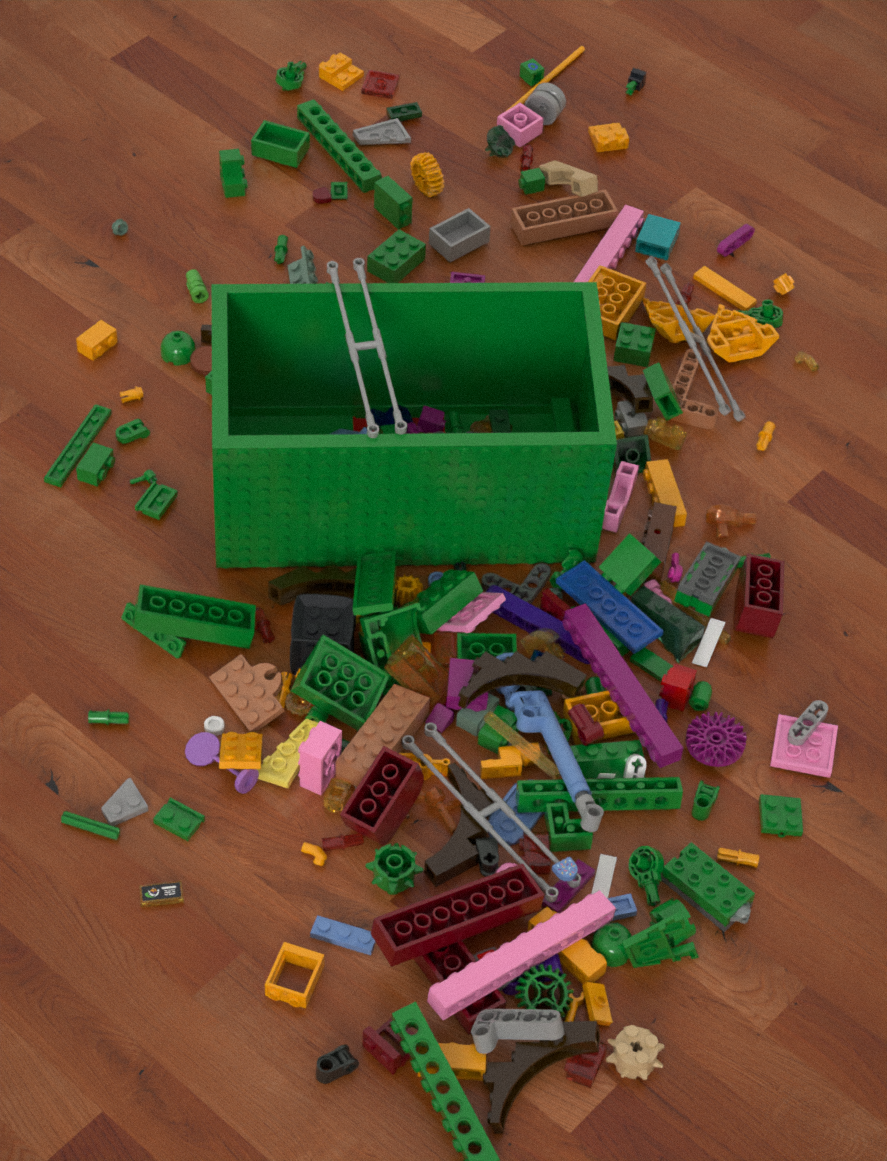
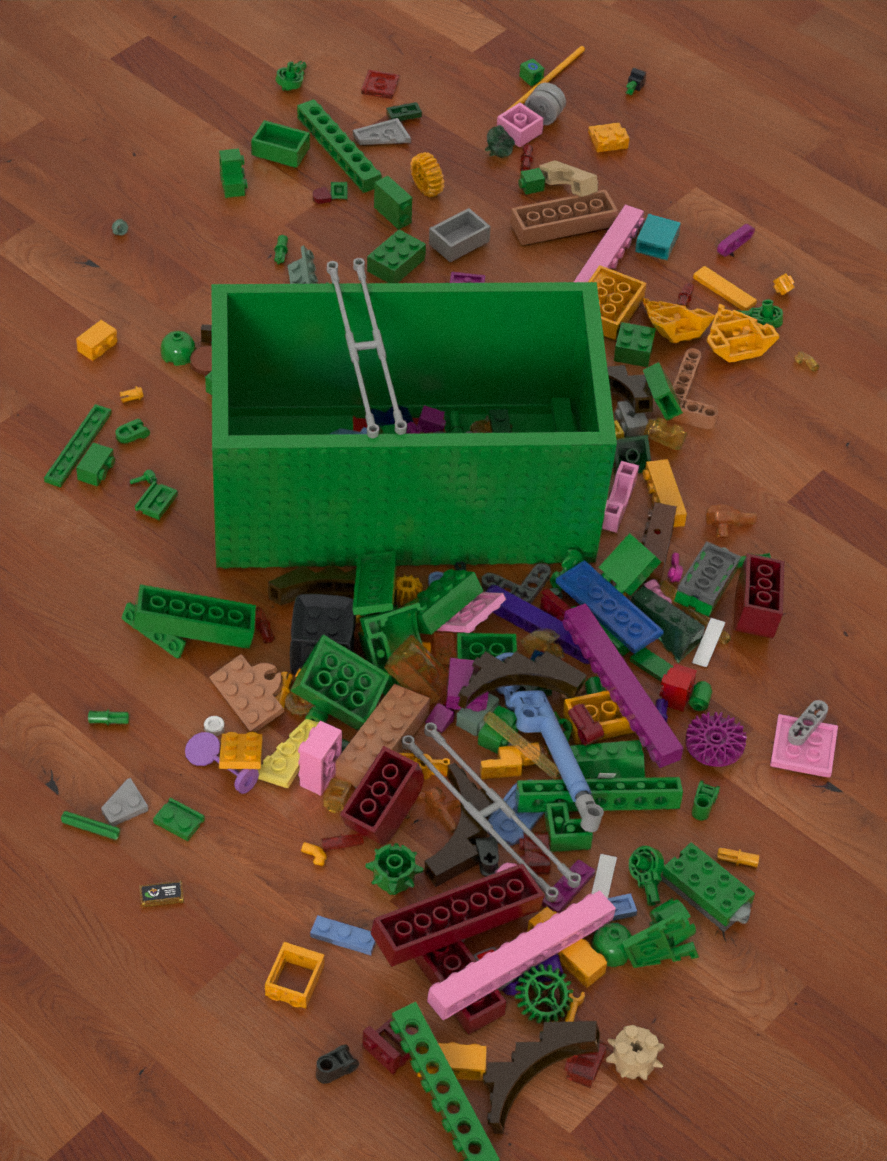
(196, 286): bright green axle -> none
(340, 71): light orange plate -> none
(515, 1025): light grey beam -> none
(565, 869): medium blue tile -> none
(597, 1003): light orange plate -> none
(629, 769): white beam -> none
(694, 337): light grey bar -> none
(765, 435): light orange axle -> none
(780, 815): green plate -> none

